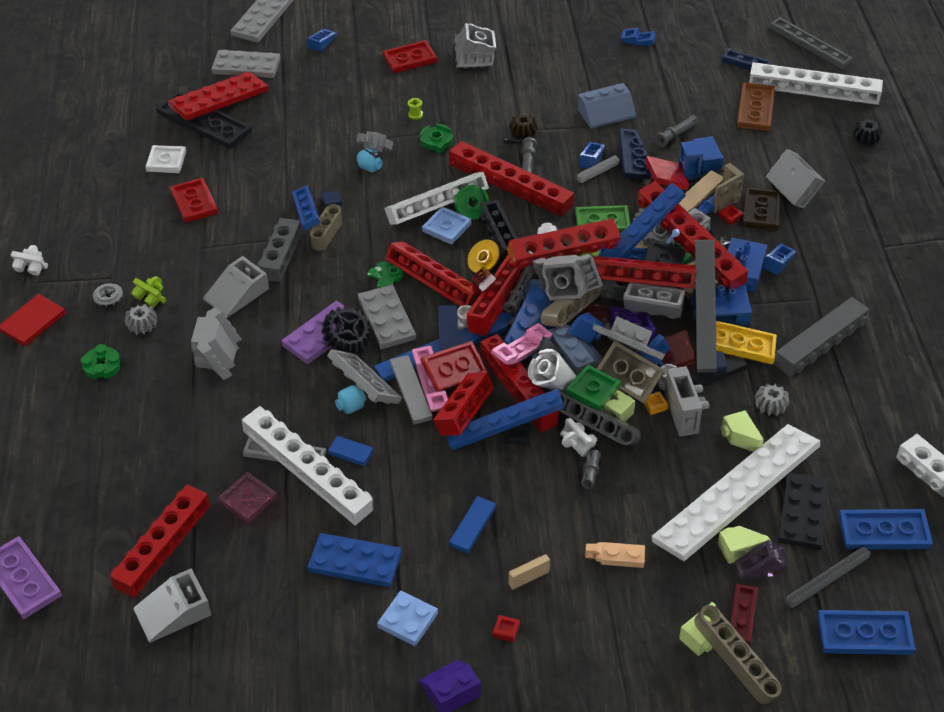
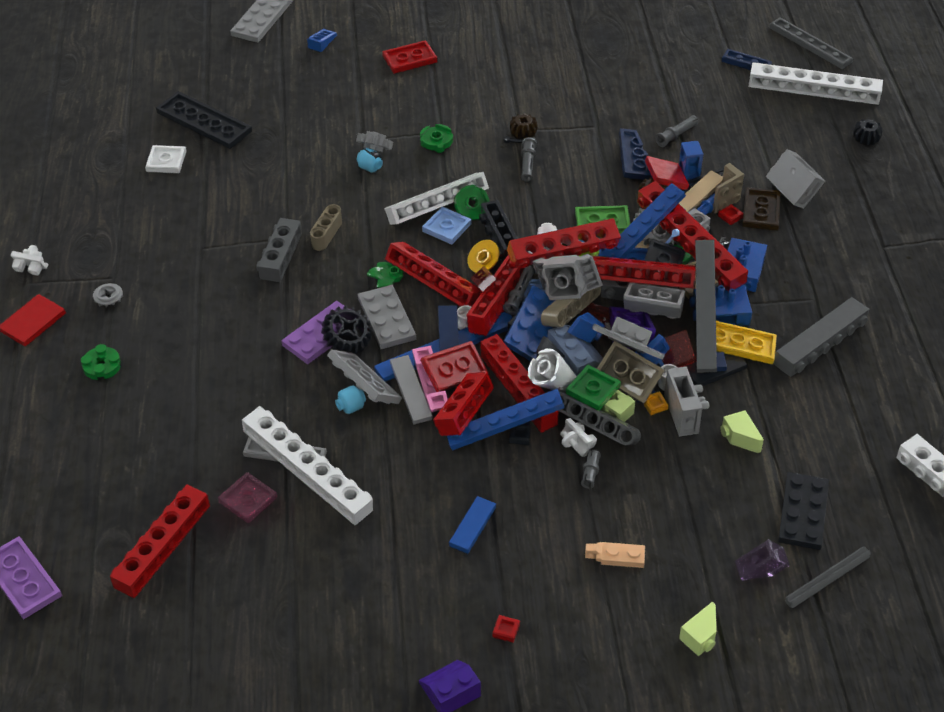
(140, 319): light grey gear -> none
(151, 289): lime hips -> none
(172, 606): light grey slope -> none
(194, 200): red tile -> none
(215, 343): light grey slope -> none
(217, 95): red plate -> none
(237, 287): light grey slope -> none
(239, 62): light grey plate -> none
(306, 207): blue tile -> none
(331, 198): dark blue tile -> none
(350, 451): blue tile -> none
(355, 560): blue plate -> none
(407, 618): light blue plate -> none
(415, 109): lime bush -> none
(474, 47): light grey slope -> none
(512, 178): red brick -> none
(522, 347): bright pink slope -> none
(529, 571): tan tile -> none
(591, 155): blue slope -> none
(598, 169): light grey axle -> none
(606, 105): sand blue slope -> none
(634, 37): blue slope -> none
(711, 155): blue brick -> none
(735, 492): white plate -> none
(738, 665): dark tan beam -> none
(739, 541): yellowish green slope -> none
(744, 610): dark red tile -> none
(756, 106): dark orange tile -> none
(772, 399): light grey gear -> none
(777, 260): blue slope -> none
(866, 632): blue plate -> none
(885, 529): blue plate -> none

